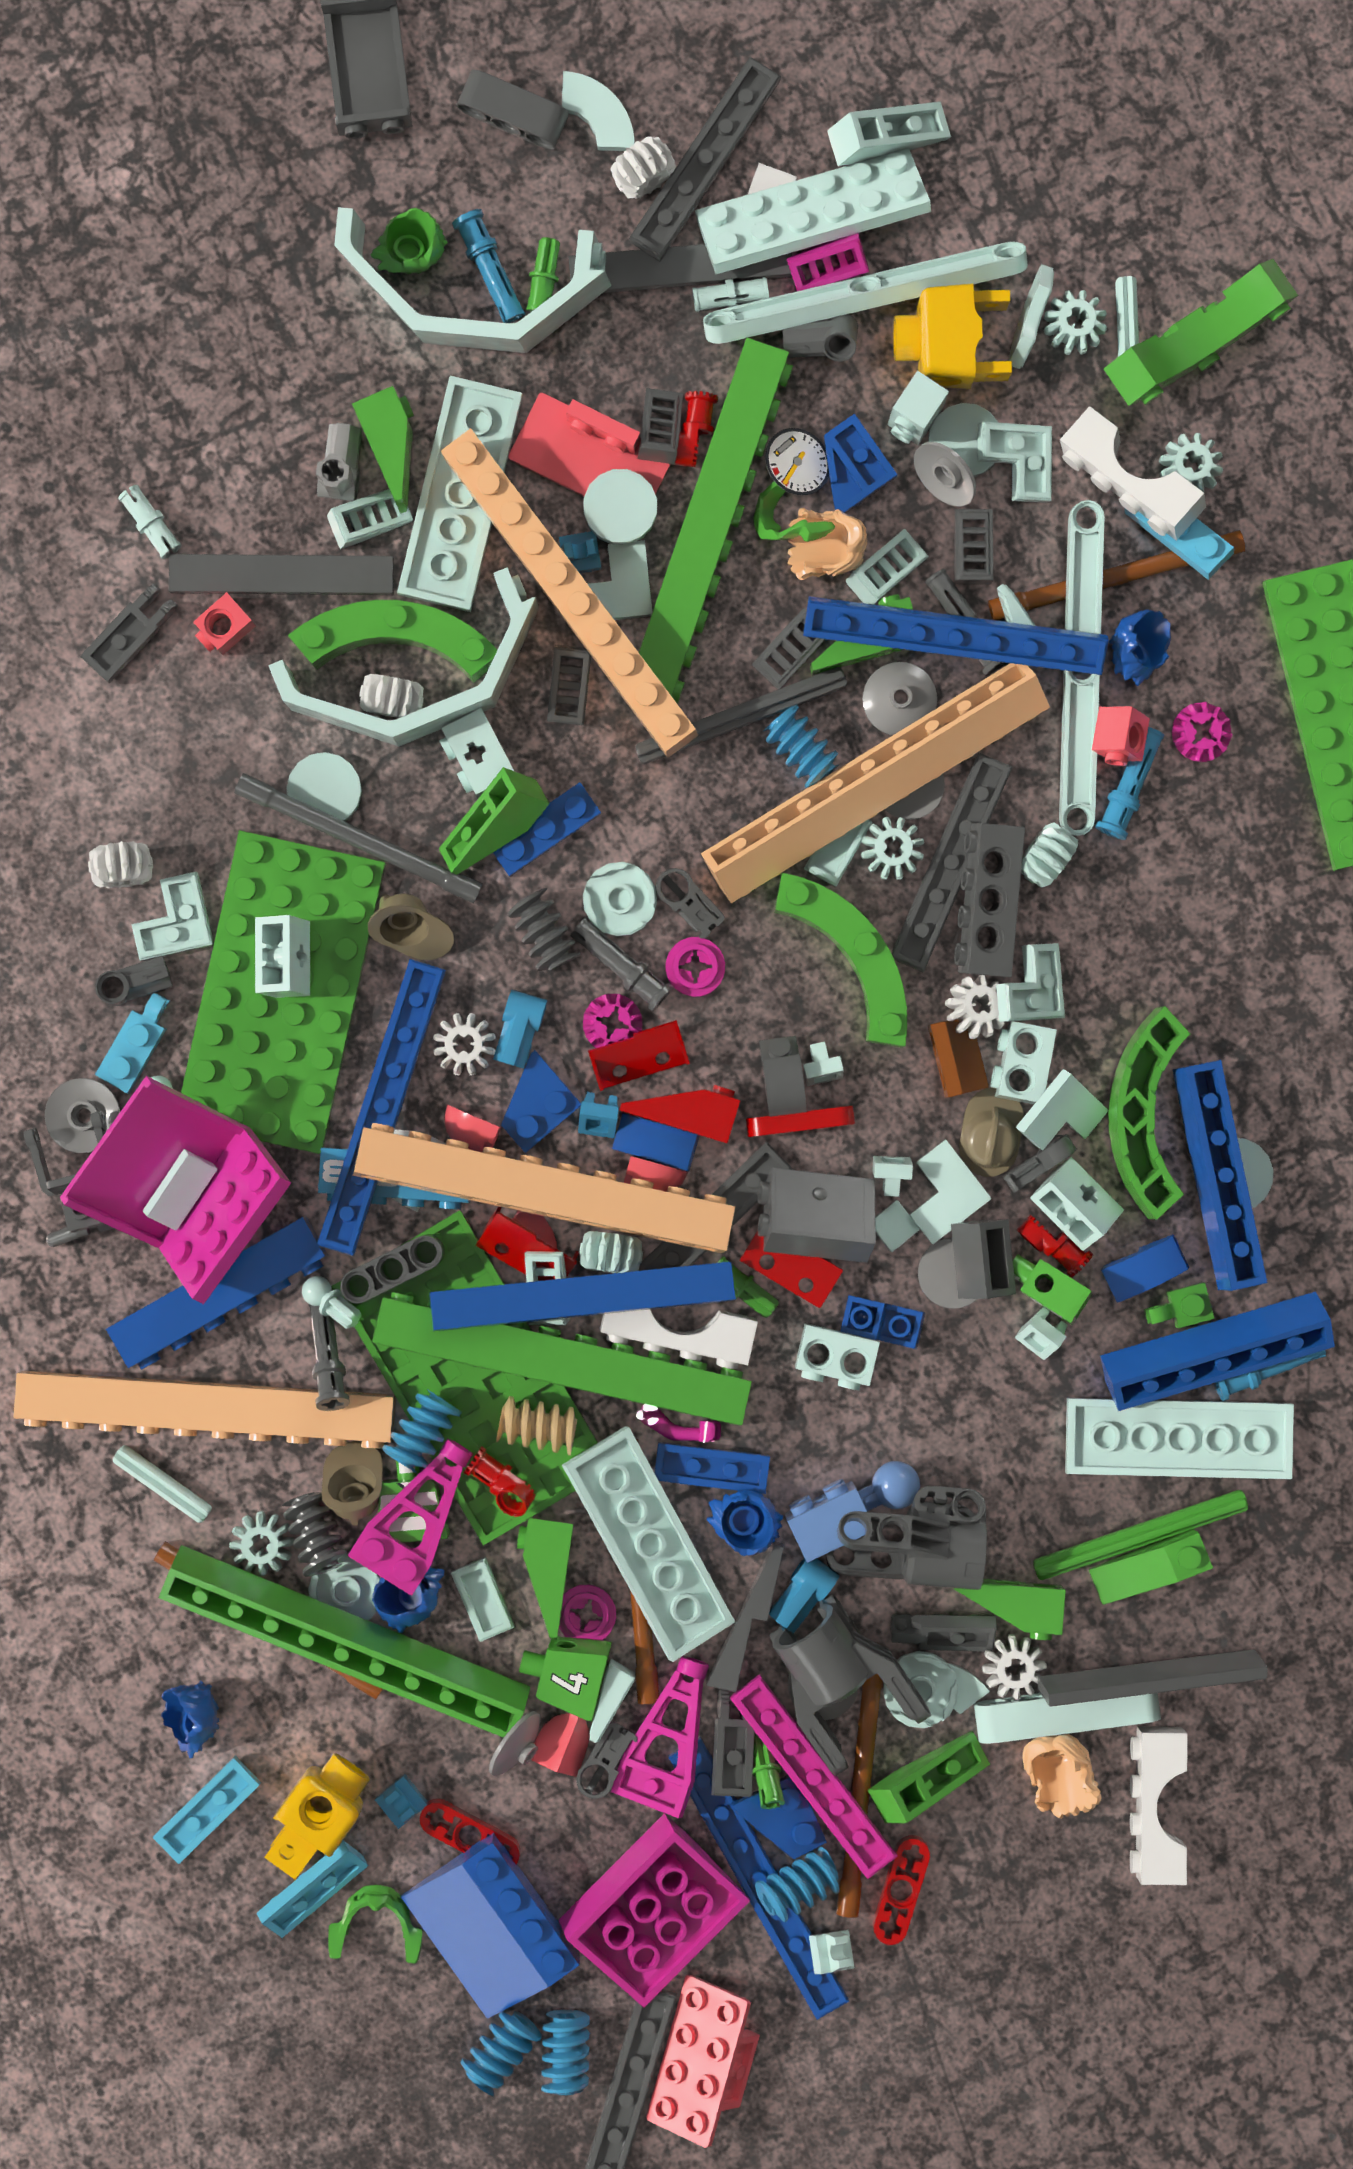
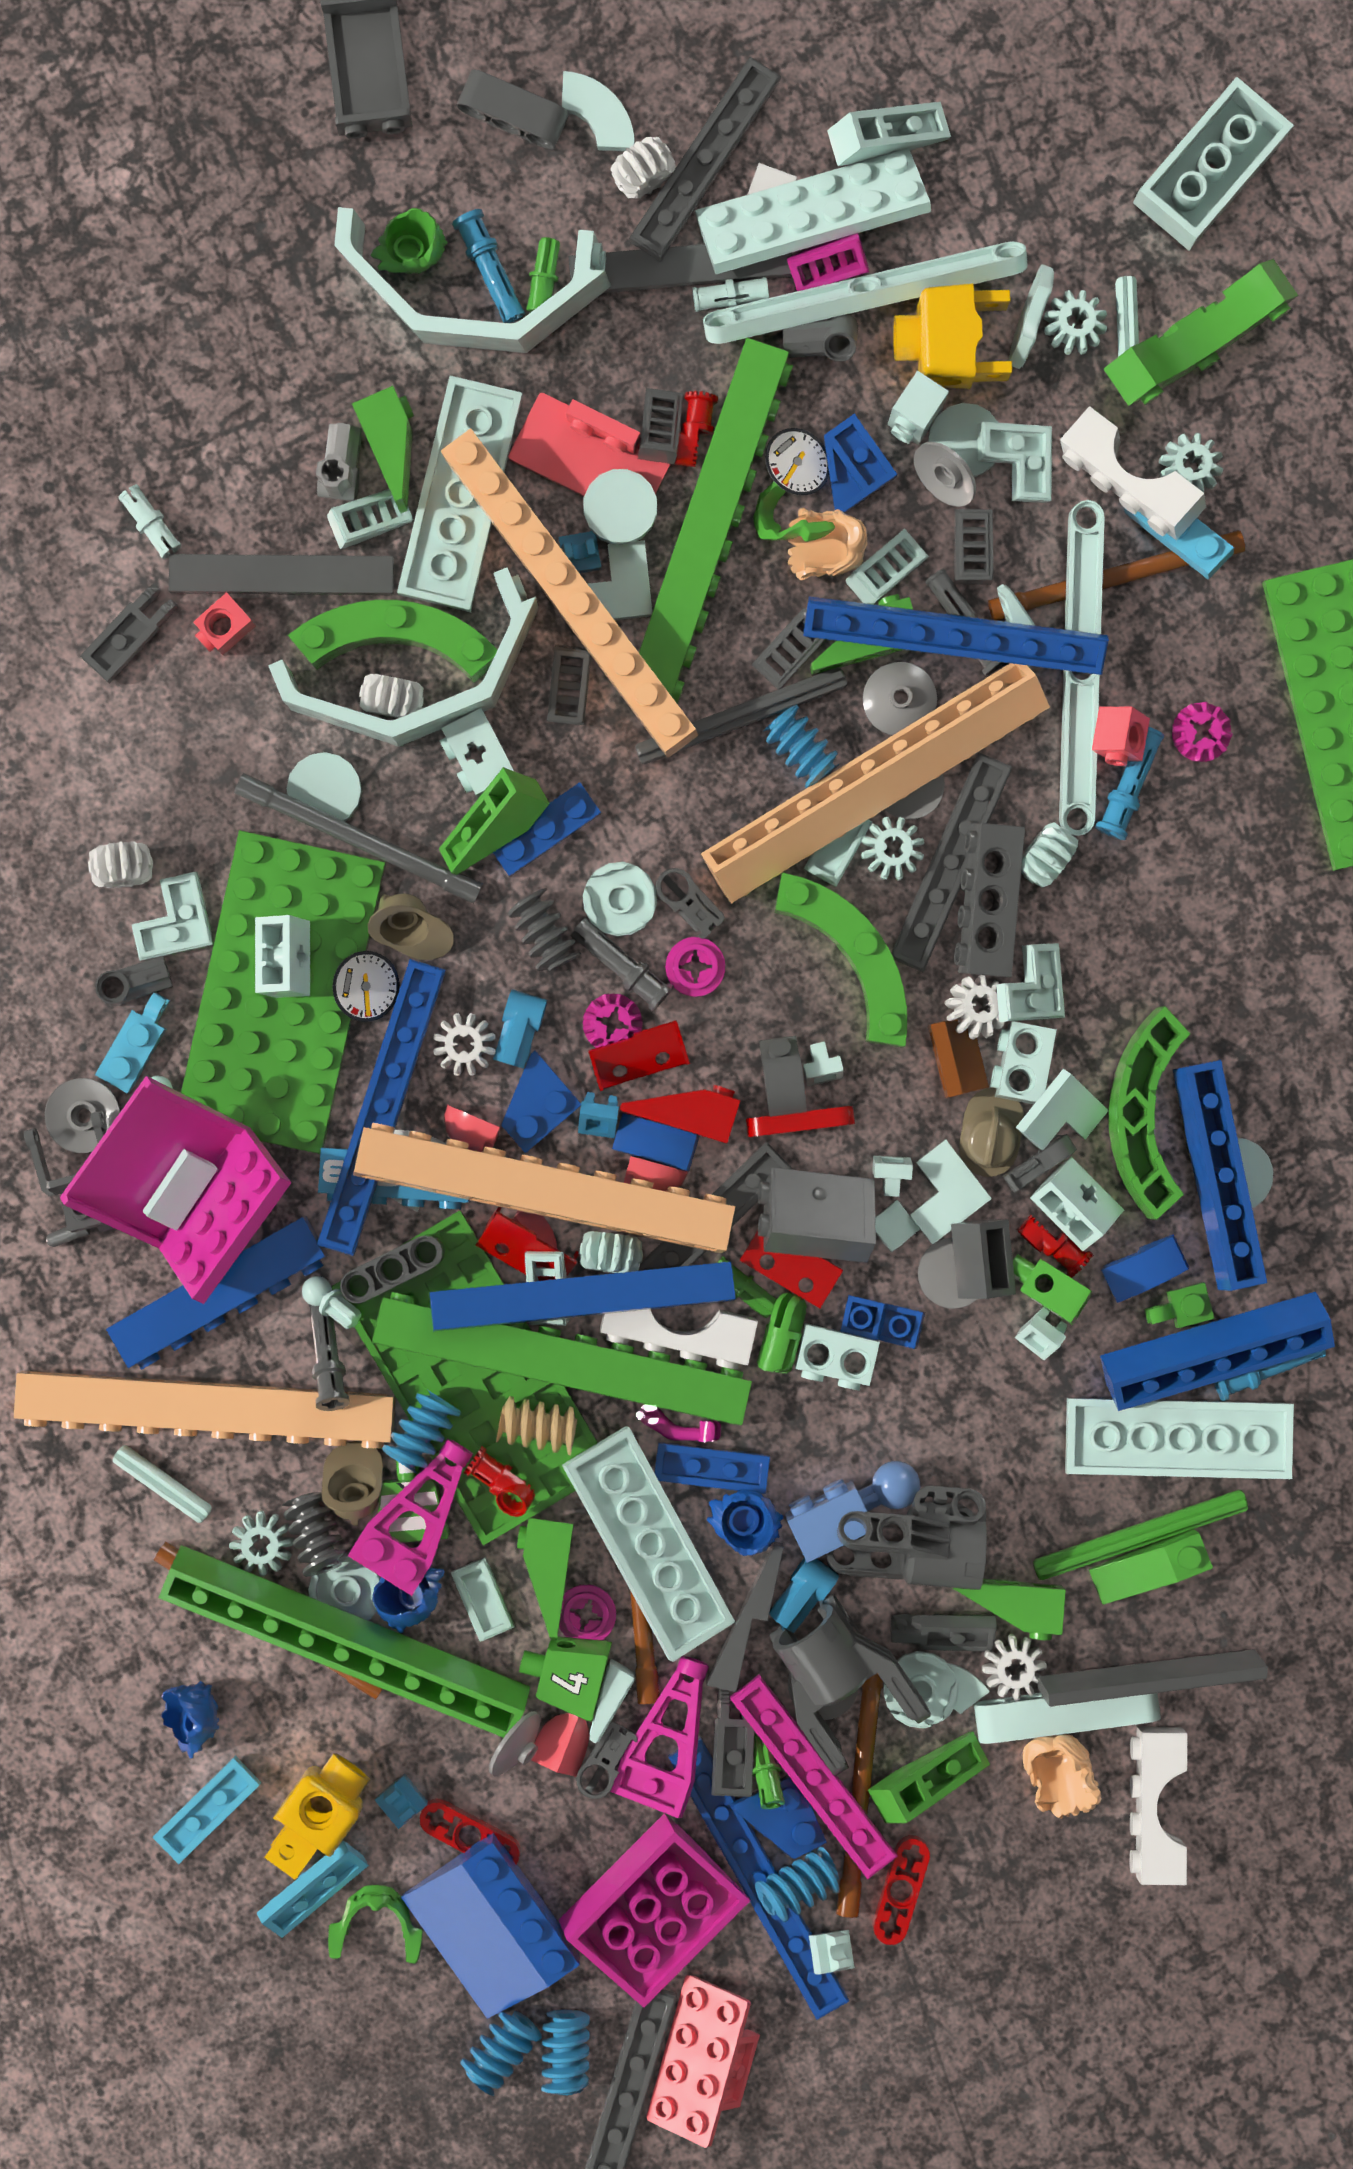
(366, 986): none -> white sticker
(782, 1334): none -> bright green arm
(1140, 645): blue hair -> none
(1234, 137): none -> light aqua brick

